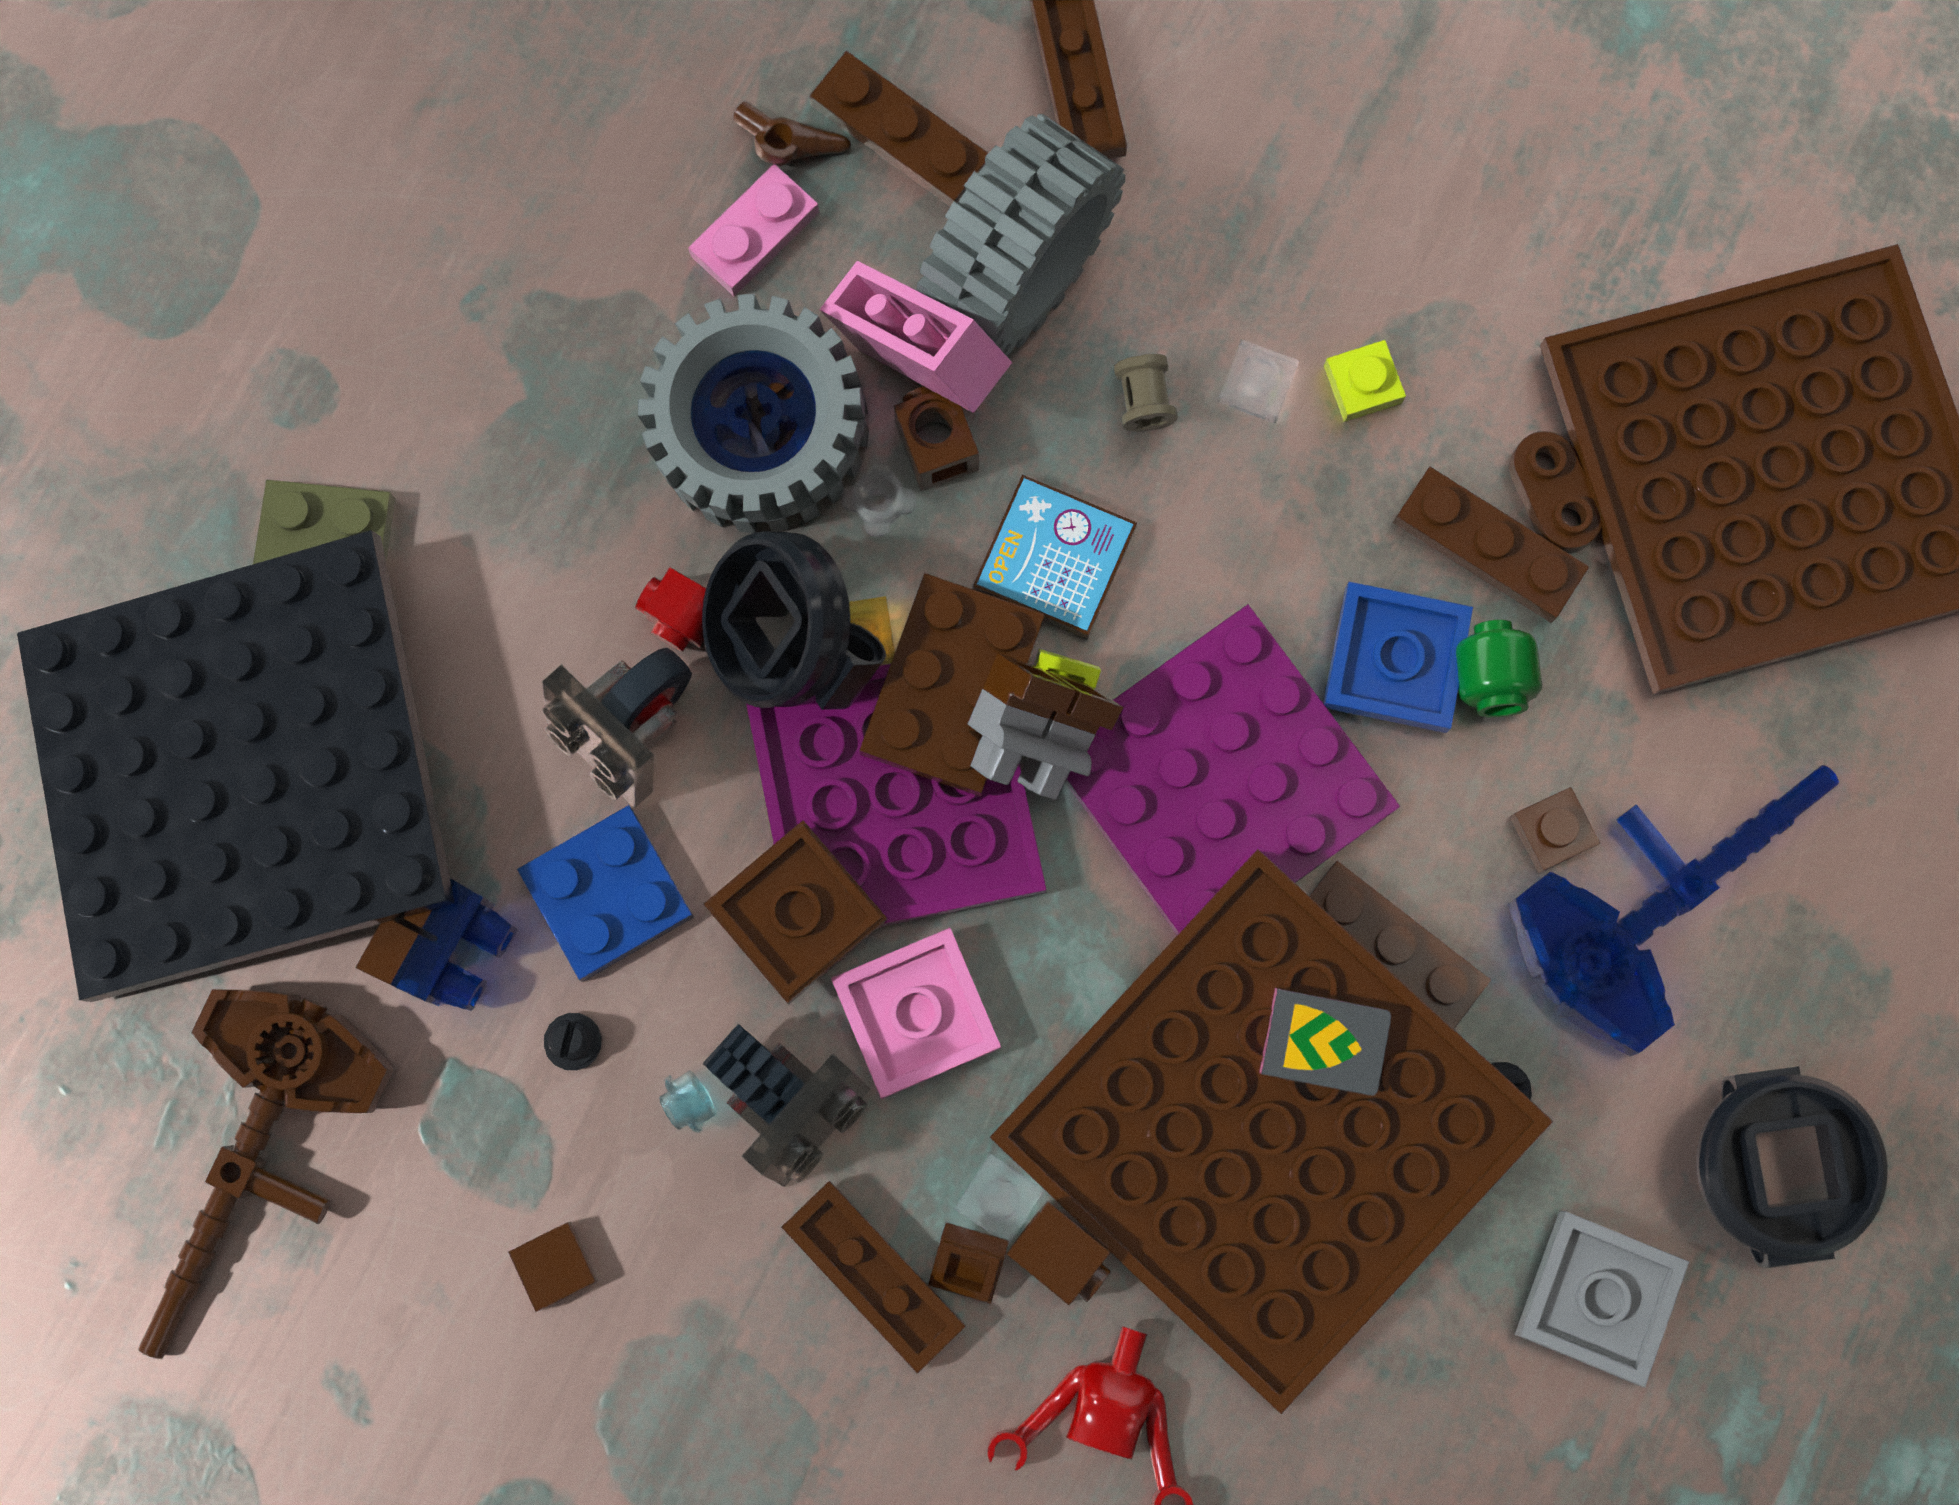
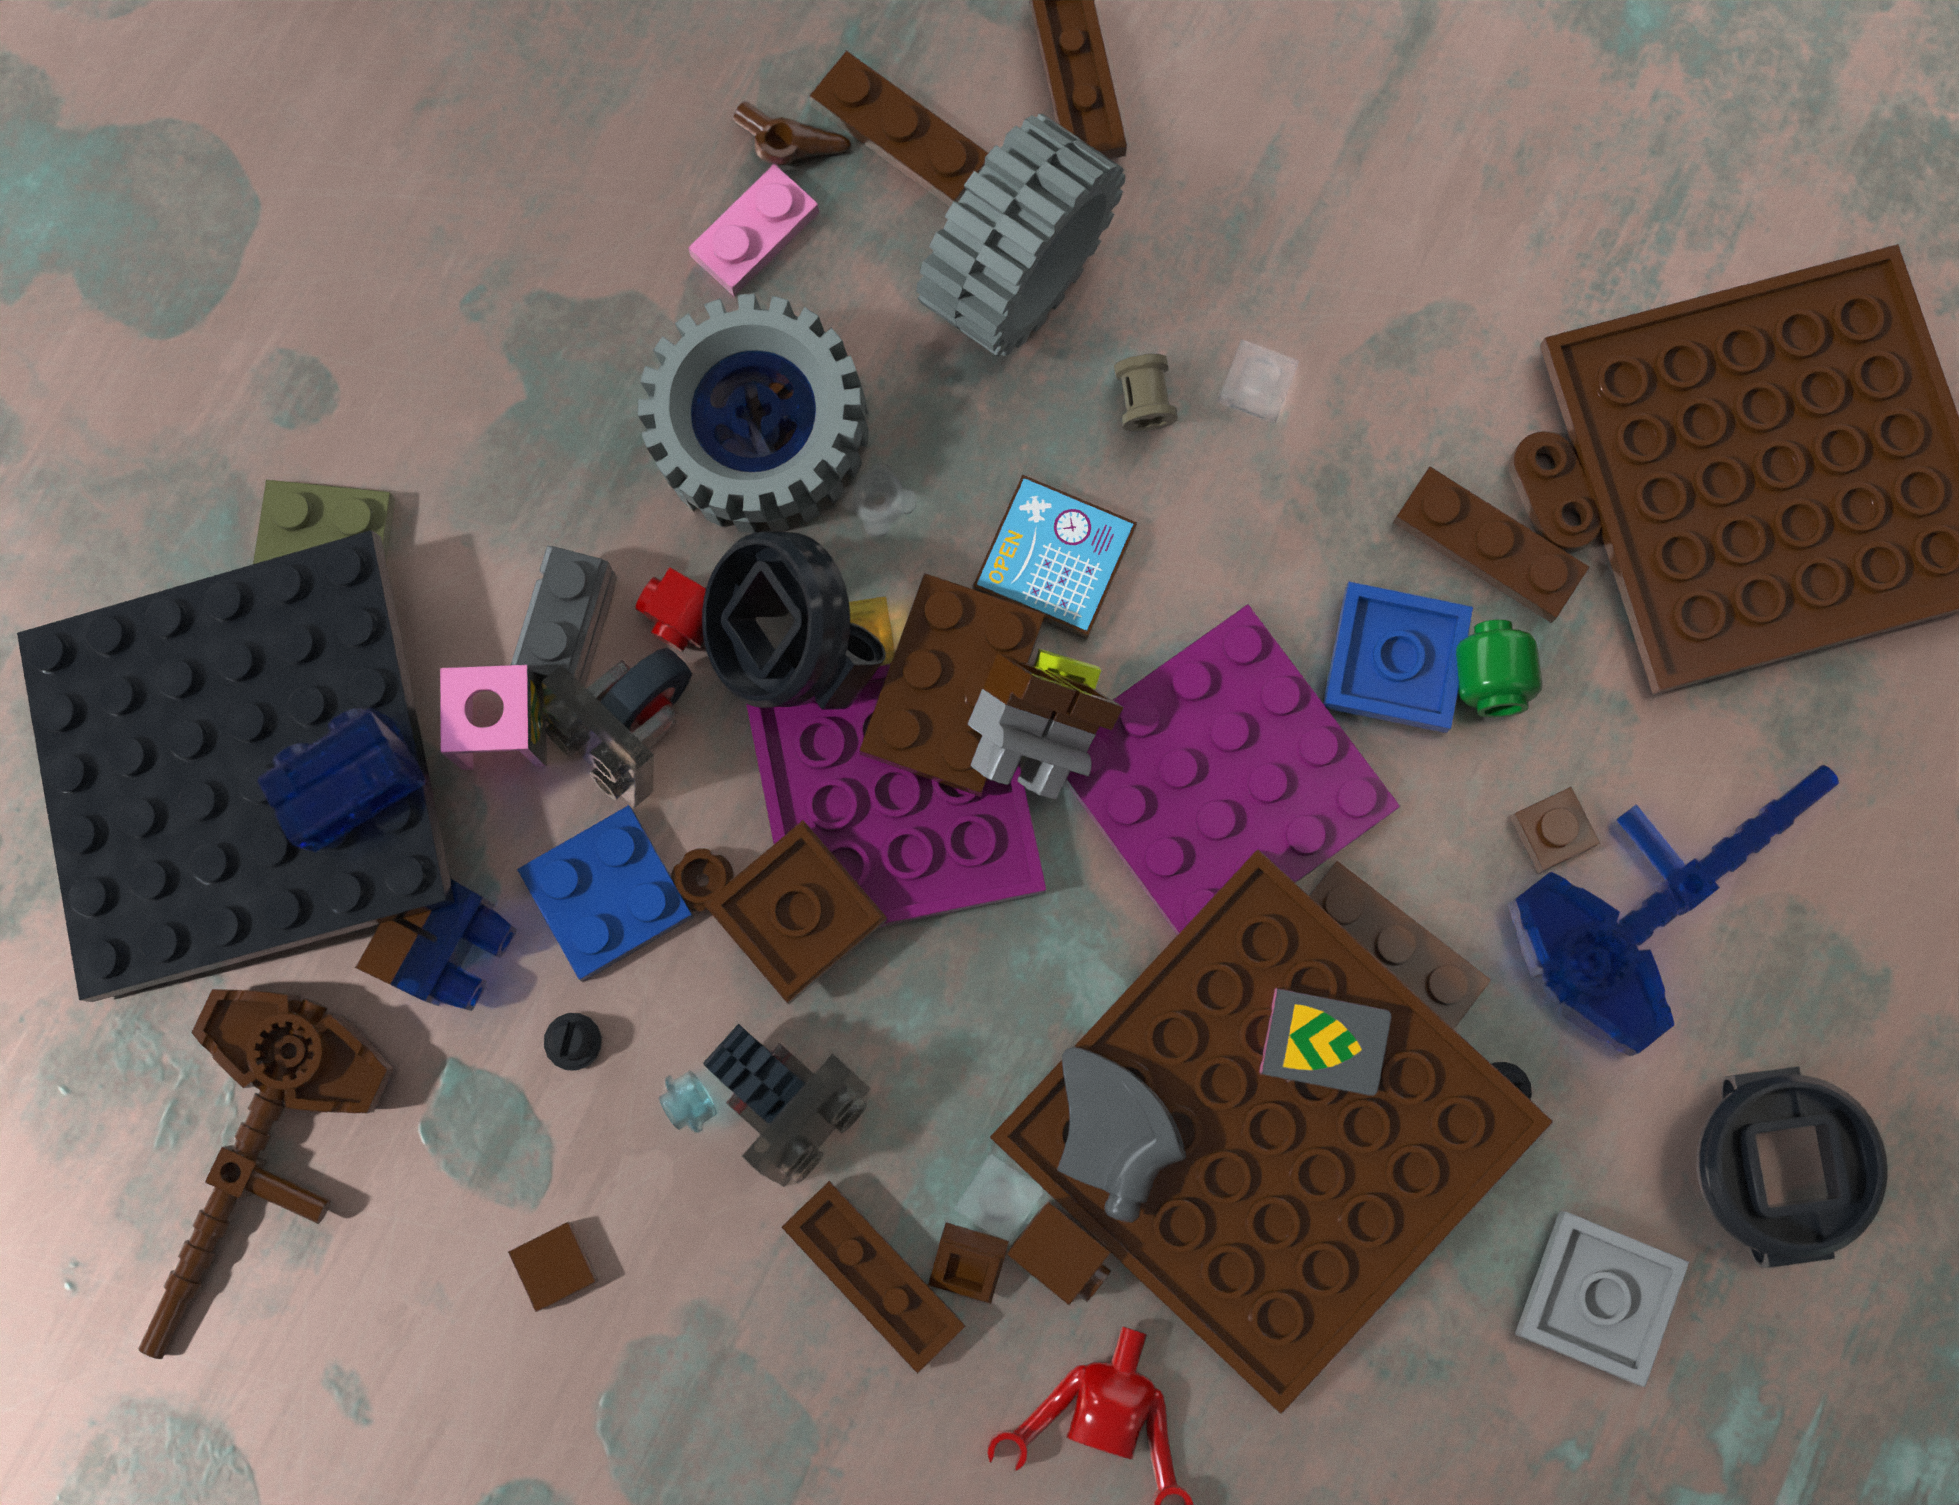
(340, 778): none -> clear blue brick
(517, 730): none -> bright pink piece
(565, 614): none -> dark grey brick
(694, 864): none -> reddish brown plate
(916, 336): bright pink brick -> none
(916, 1013): bright pink plate -> none
(940, 461): reddish brown brick -> none
(1116, 1132): none -> dark grey arm
(1364, 380): neon yellow plate -> none

